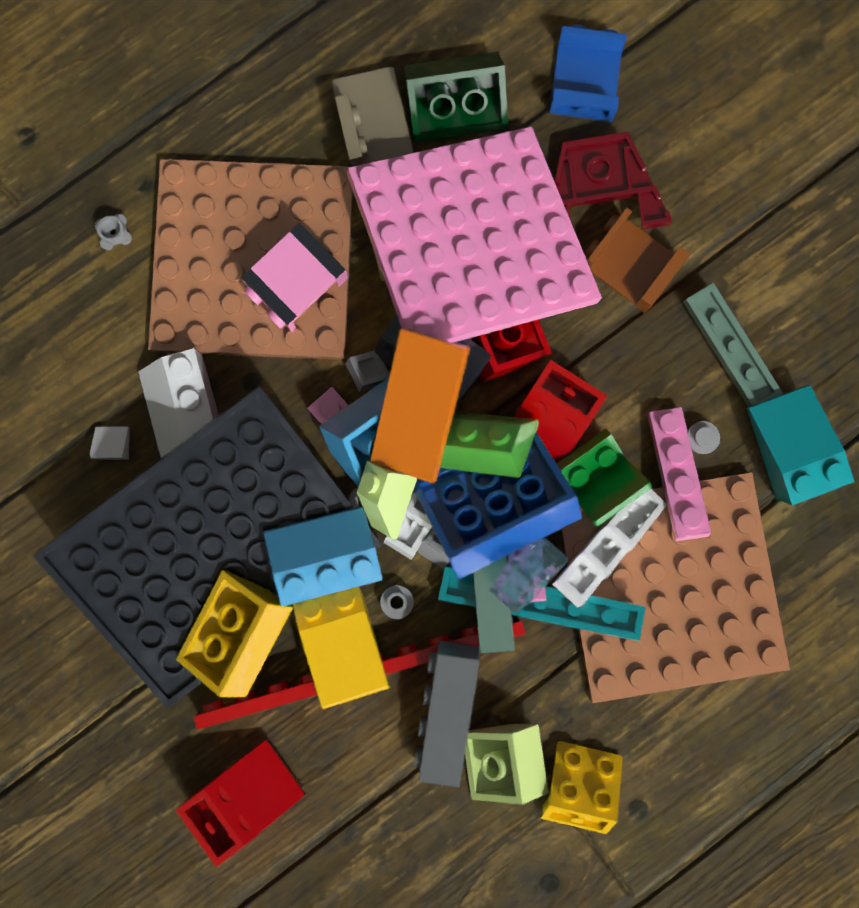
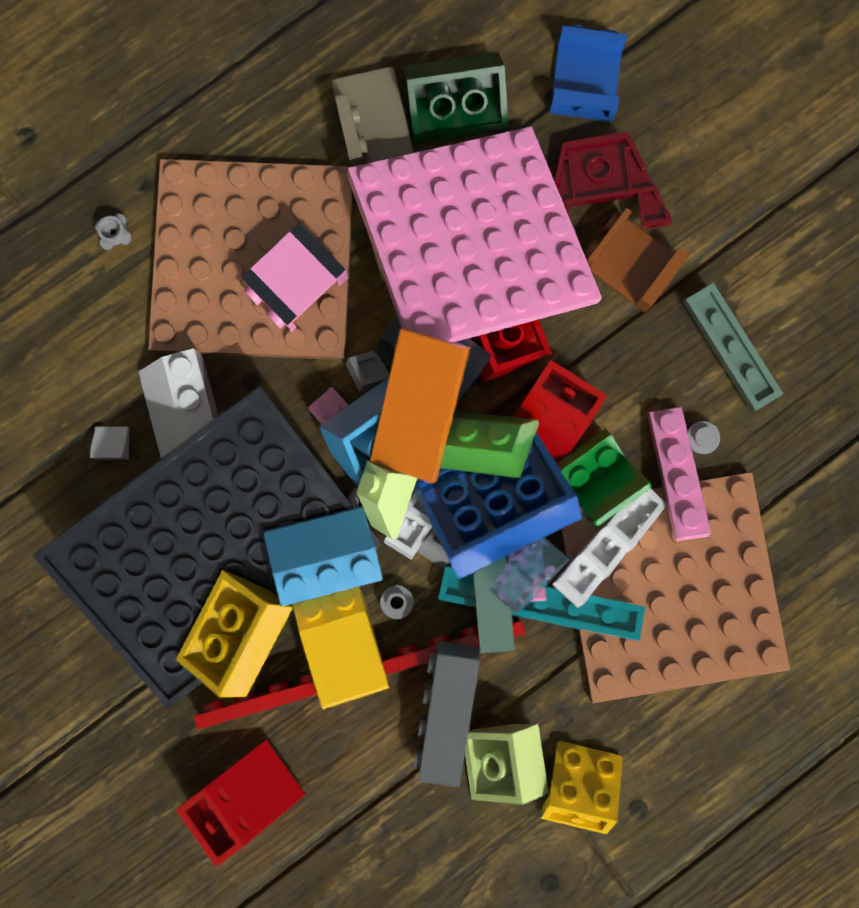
(799, 446): teal slope -> none

